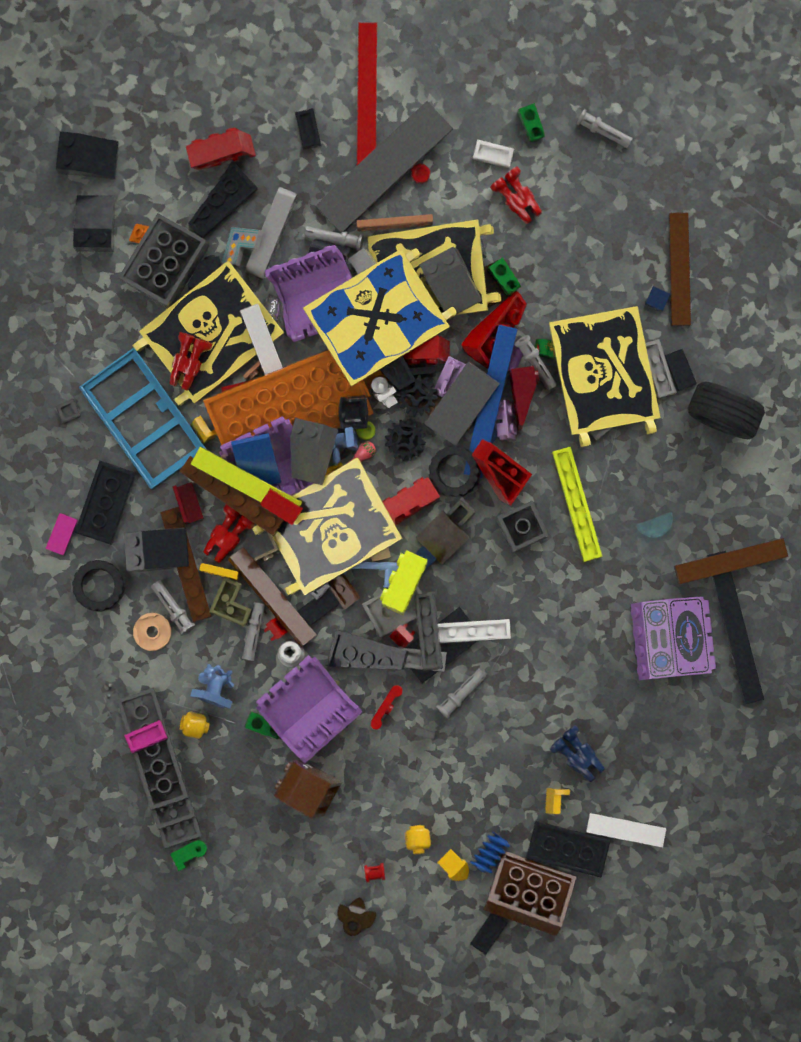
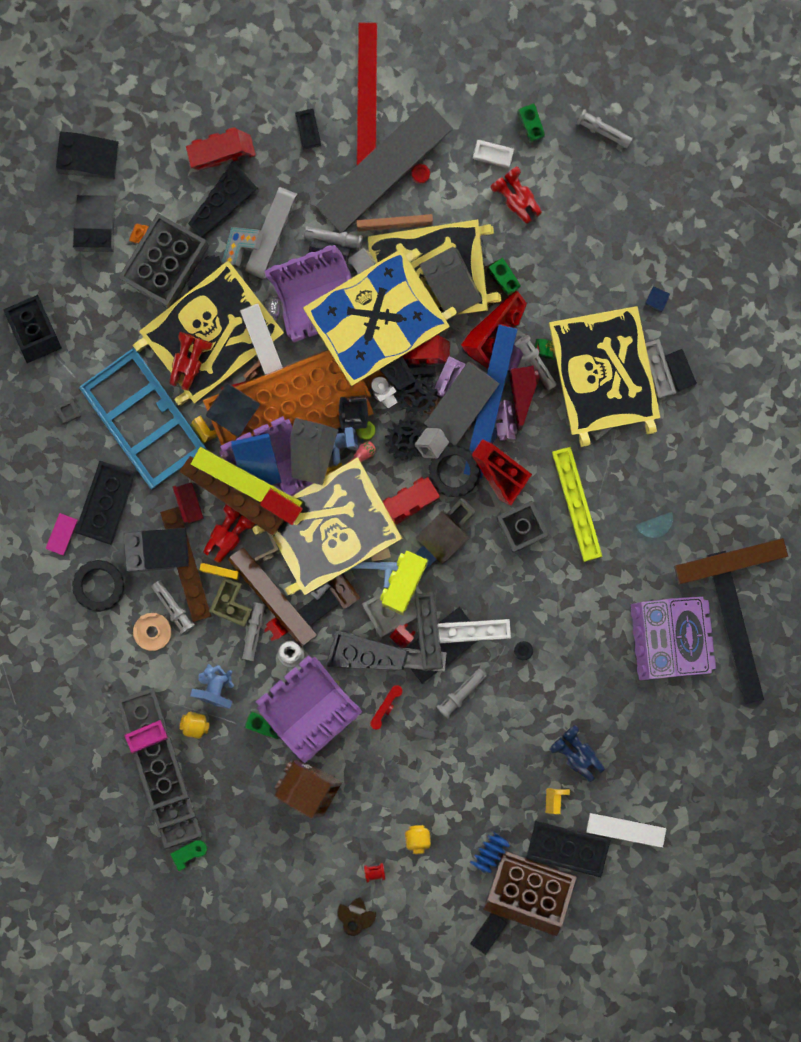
(32, 329): none -> black slope
(232, 409): none -> black brick
(431, 443): none -> light grey brick
(454, 866): yellow tile -> none
(523, 650): none -> black tile
(679, 269): reddish brown tile -> none
(726, 410): black tyre -> none

